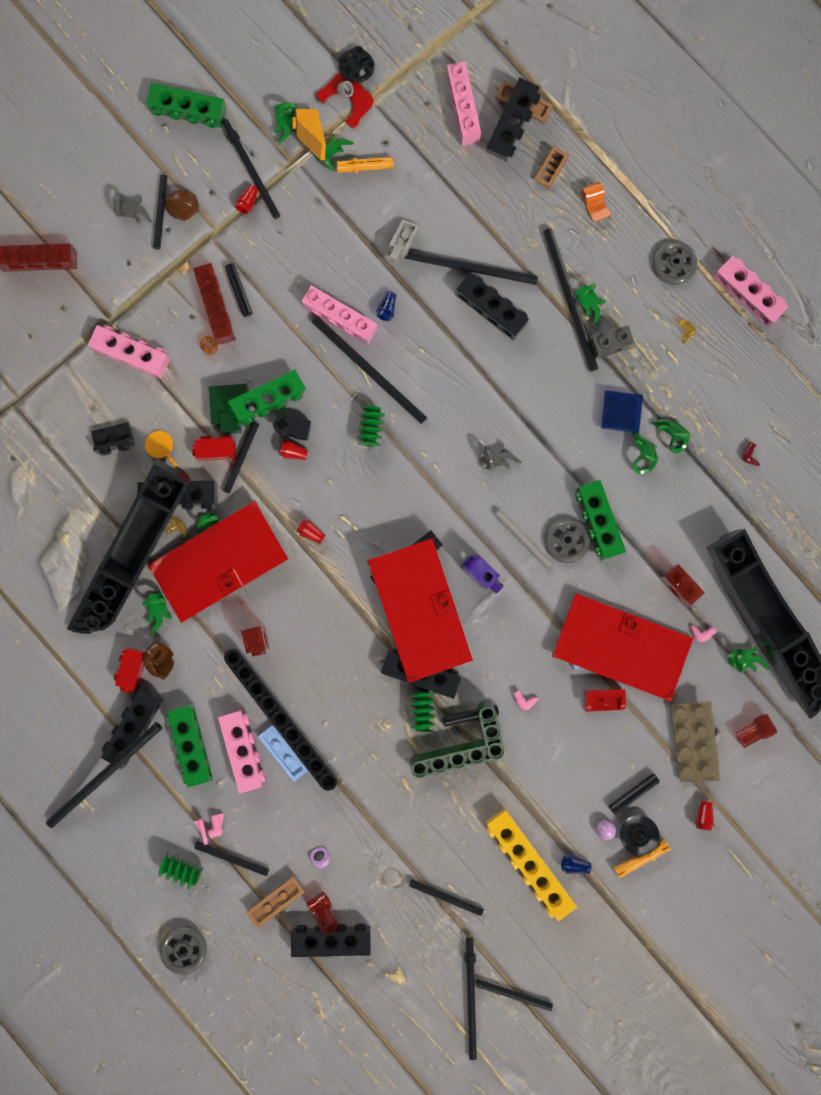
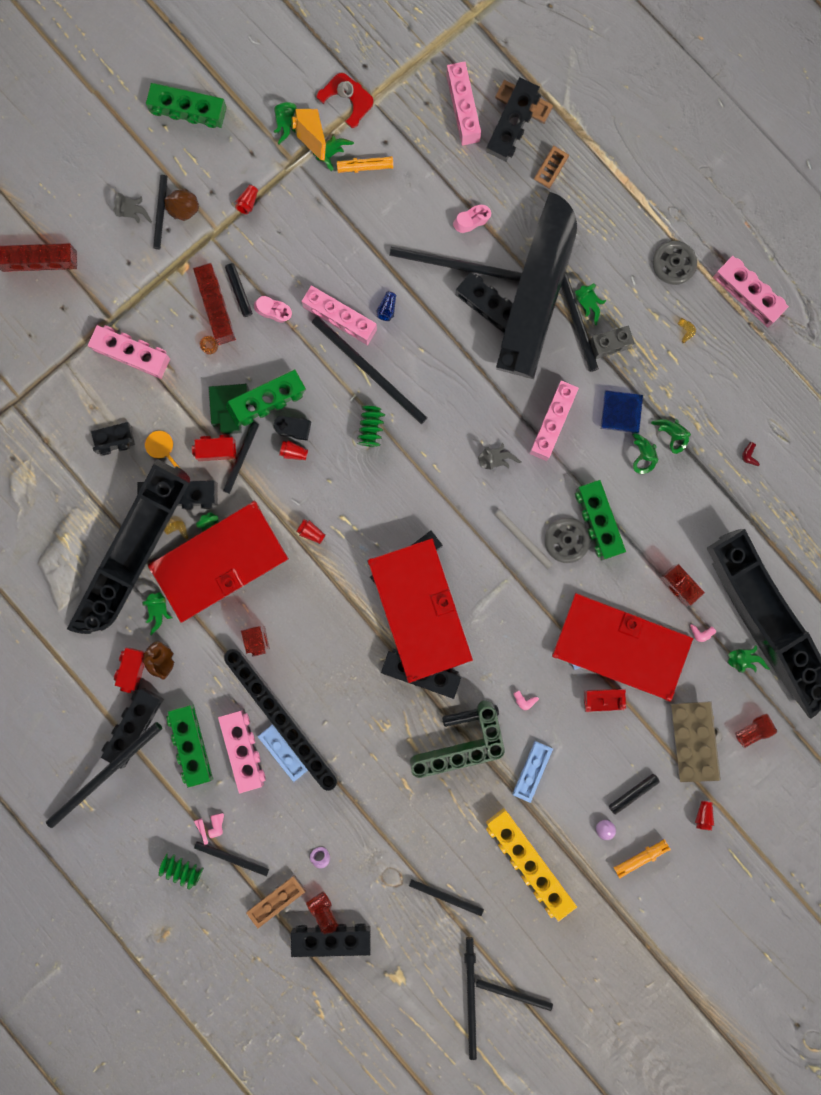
(196, 959): dark grey plate -> none
(234, 139): black bar -> none
(272, 309): none -> bright pink piece
(356, 65): black dish -> none
(402, 241): light grey hinge -> none
(423, 711): green piece -> none
(472, 218): none -> bright pink piece
(476, 567): dark purple torso -> none
(532, 771): none -> light blue tile
(538, 288): none -> black slope
(554, 420): none -> bright pink brick
(575, 865): clear blue cone -> none
(594, 201): orange panel -> none
(648, 829): black dish -> none

